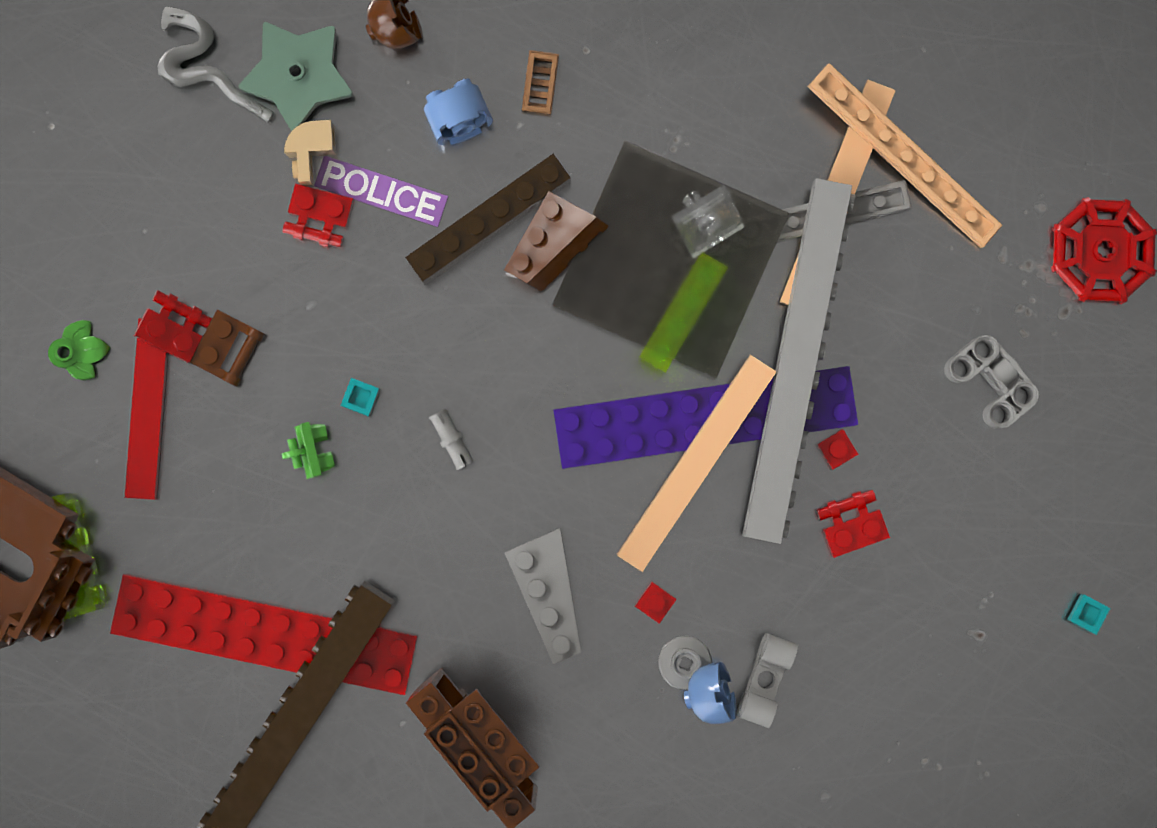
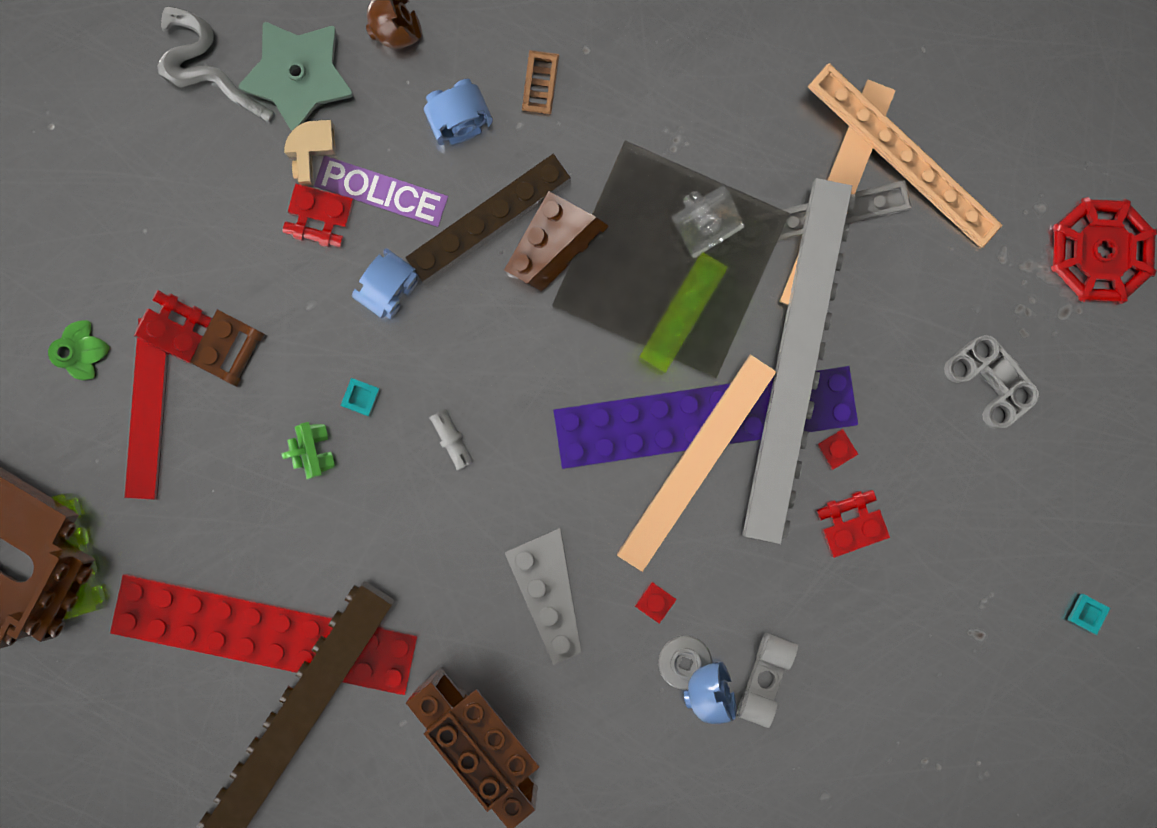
(385, 284): none -> medium blue brick

